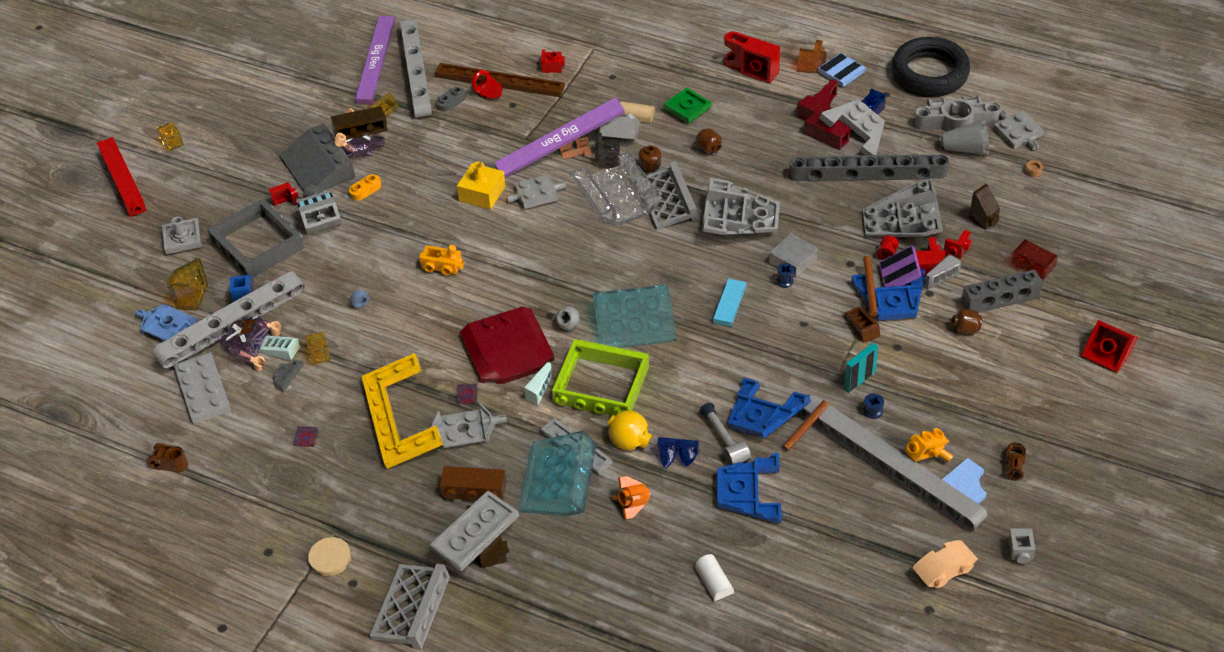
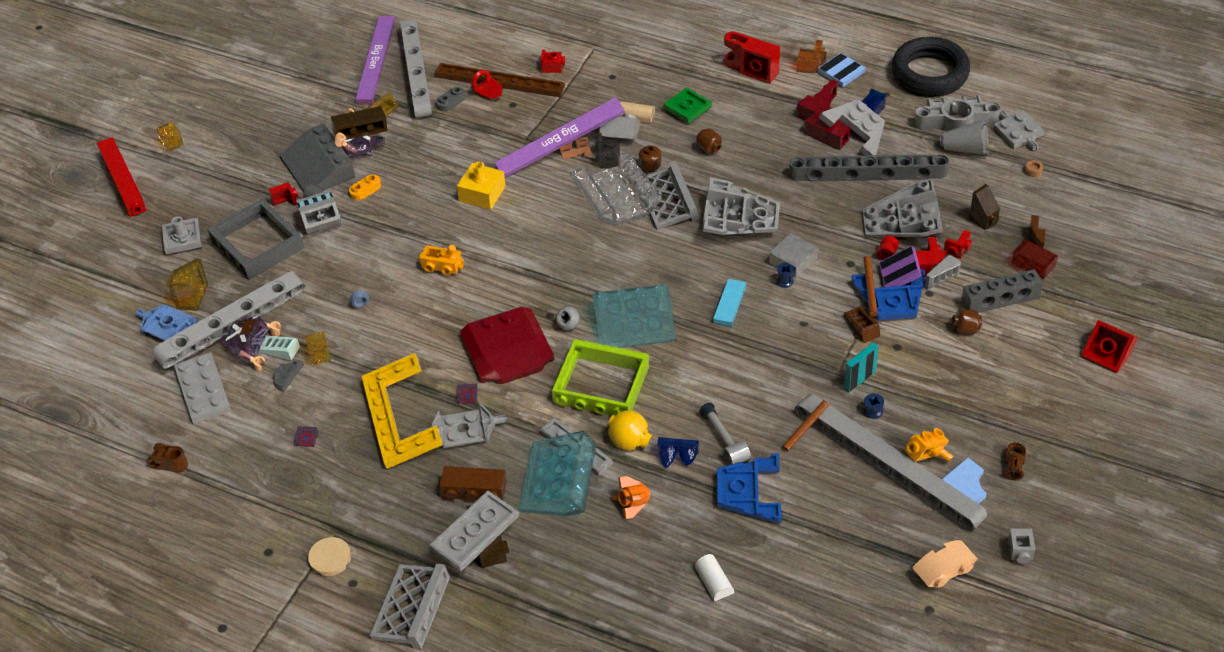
(241, 286): blue slope -> none
(536, 191): light grey plate -> none
(537, 386): light aqua slope -> none
(760, 416): blue wing -> none
(1036, 235): none -> reddish brown slope

